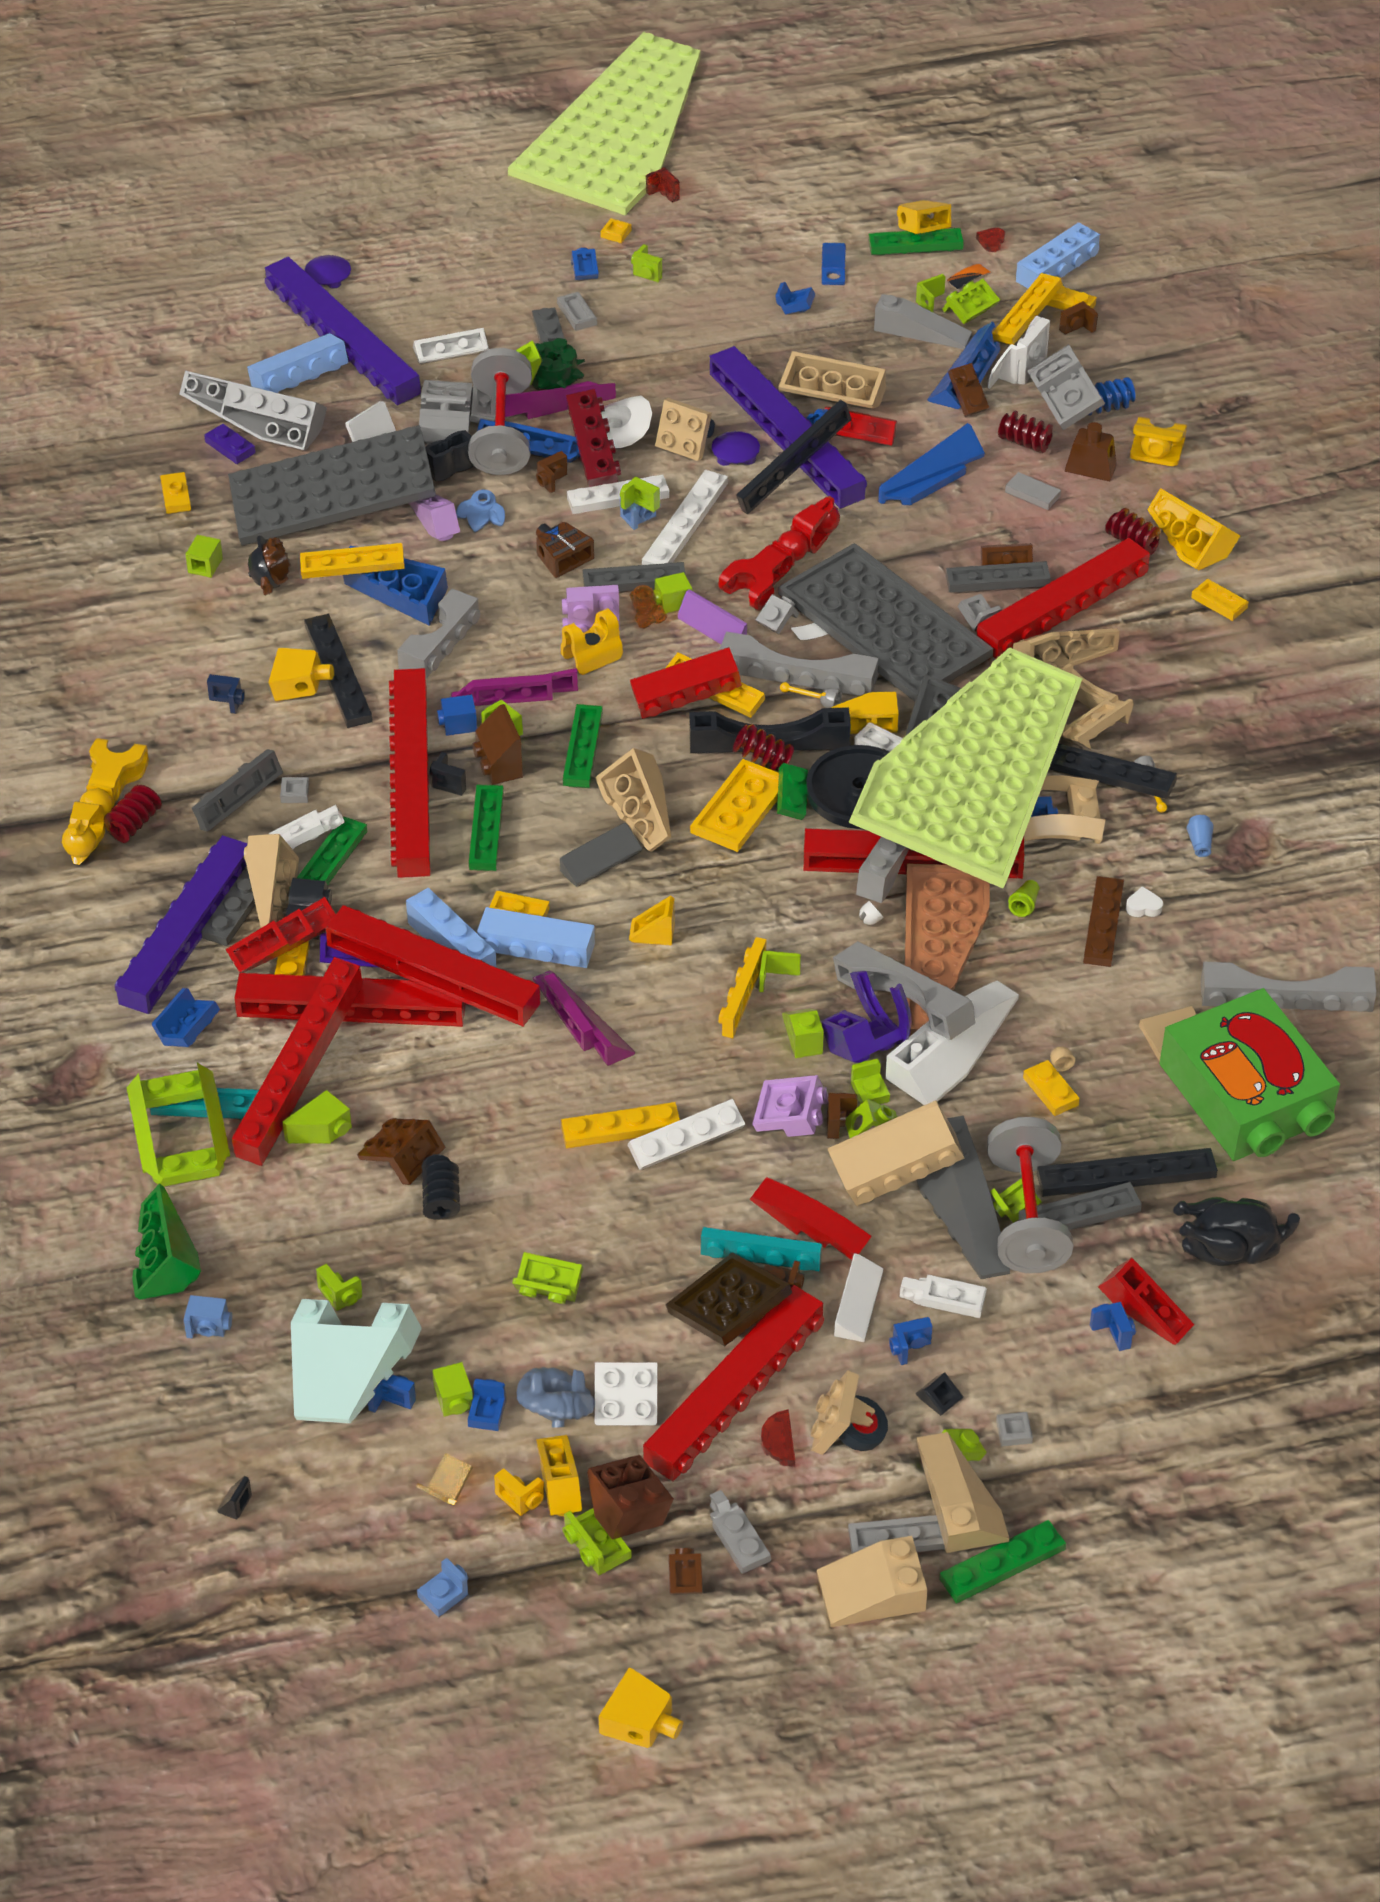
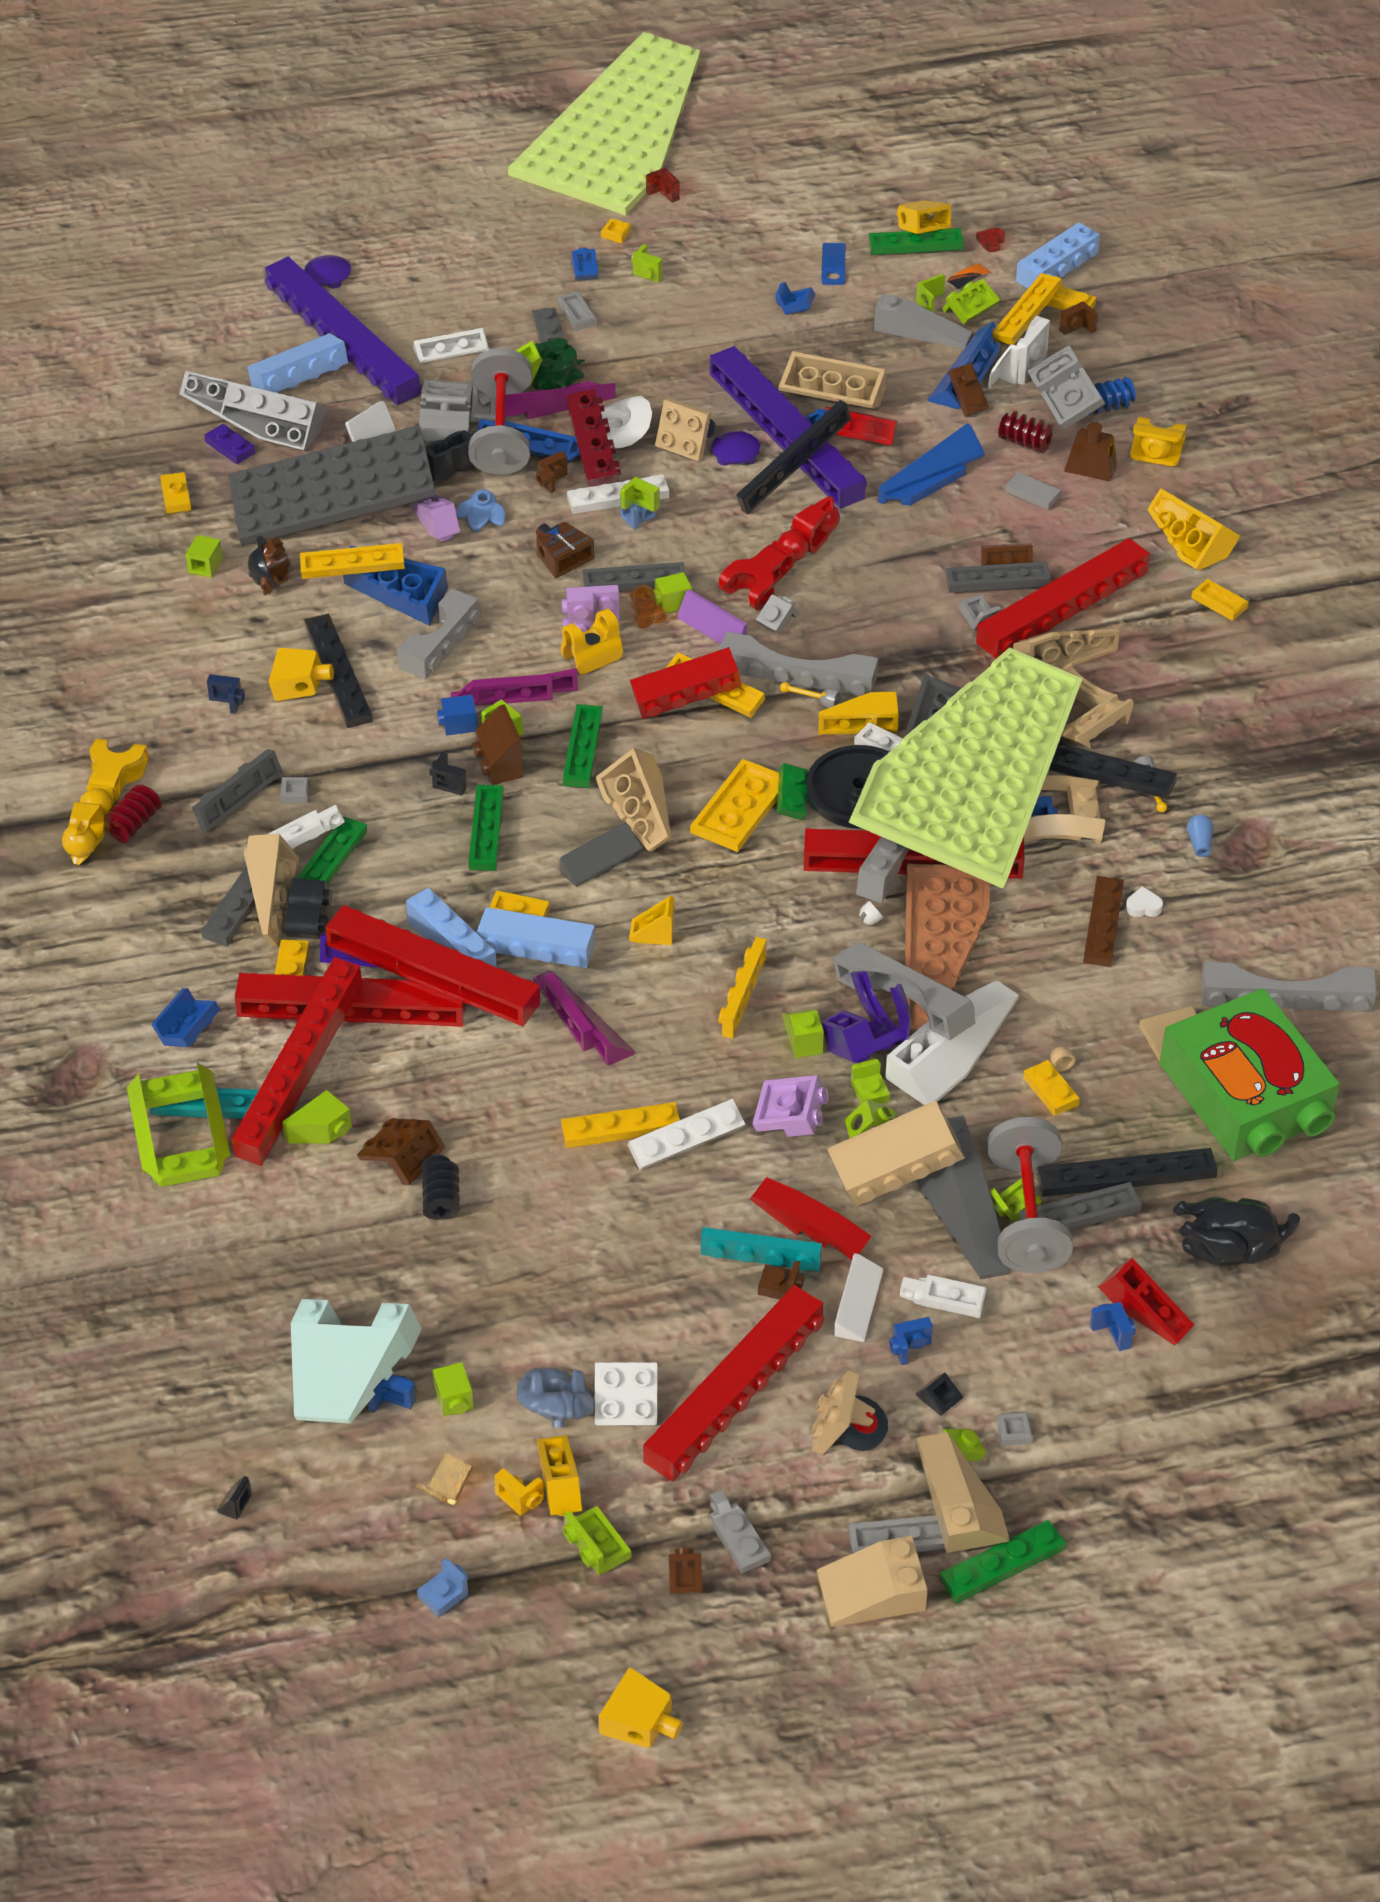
(166, 1250): green wedge -> none
(181, 927): dark purple brick -> none
(207, 1317): medium blue brick -> none
(281, 936): red slope -> none
(336, 1290): lime bracket -> none
(410, 774): red brick -> none
(487, 1404): blue bracket -> none
(548, 1277): lime bracket -> none
(628, 1496): copper slope -> none
(686, 518): white plate -> none
(728, 1299): dark brown plate -> none
(763, 746): dark red piece -> none
(777, 1438): clear red tile -> none
(779, 963): lime bracket -> none
(808, 631): white sticker -> none
(820, 731): black arch -> none
(839, 1107): reddish brown bracket -> none
(885, 619): dark grey plate -> none
(1024, 899): lime cone -> none
(1128, 525): dark red piece -> none

